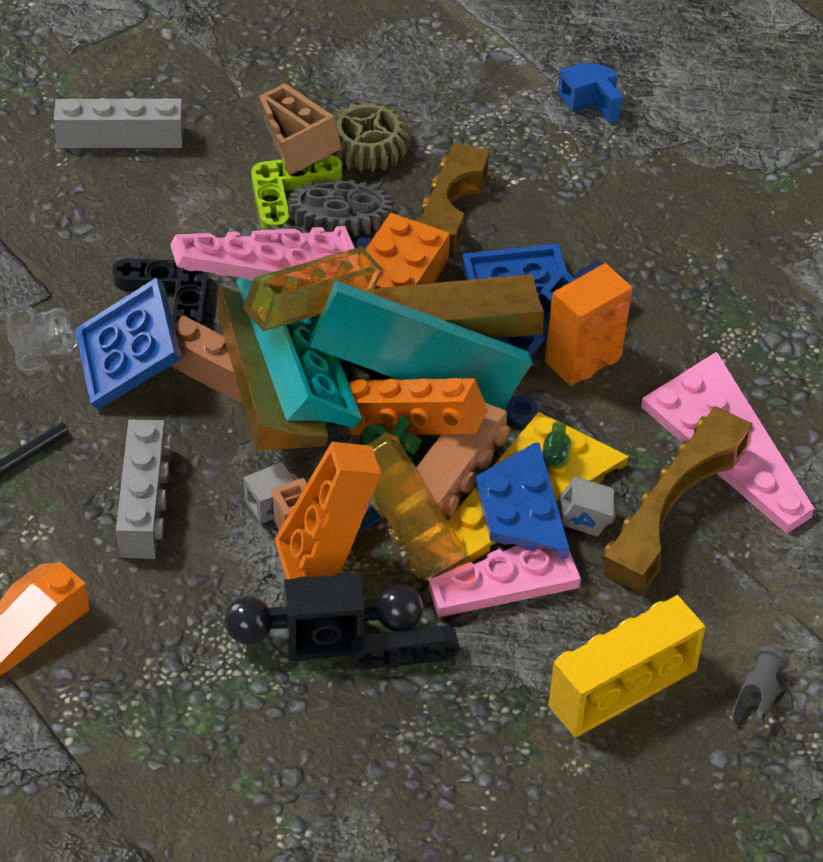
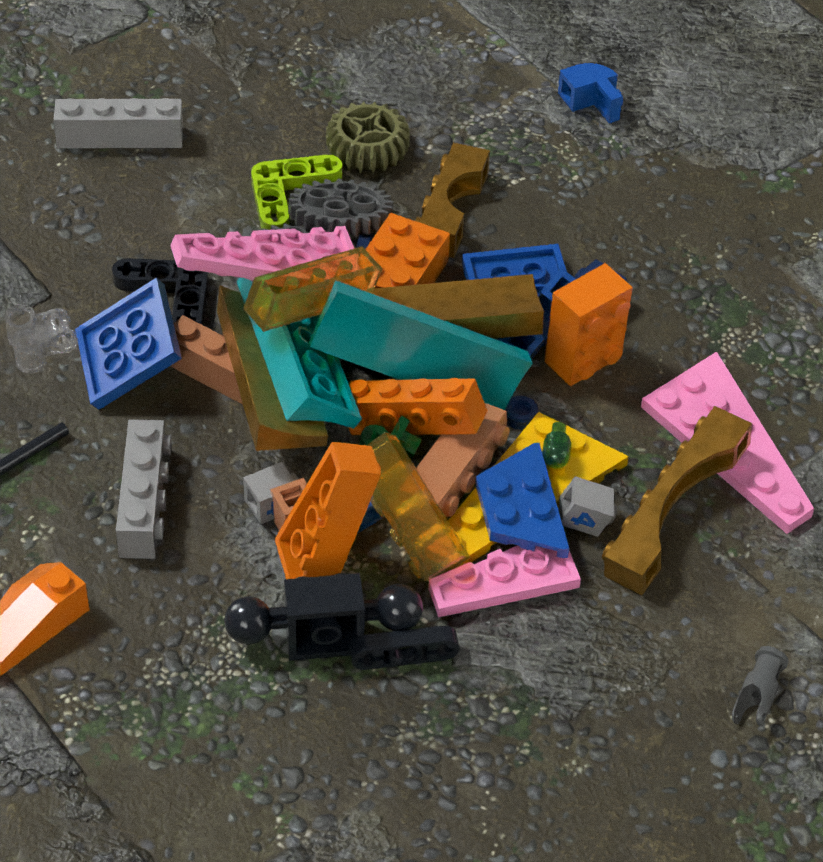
(298, 128): medium nougat wedge -> none
(625, 665): yellow brick -> none

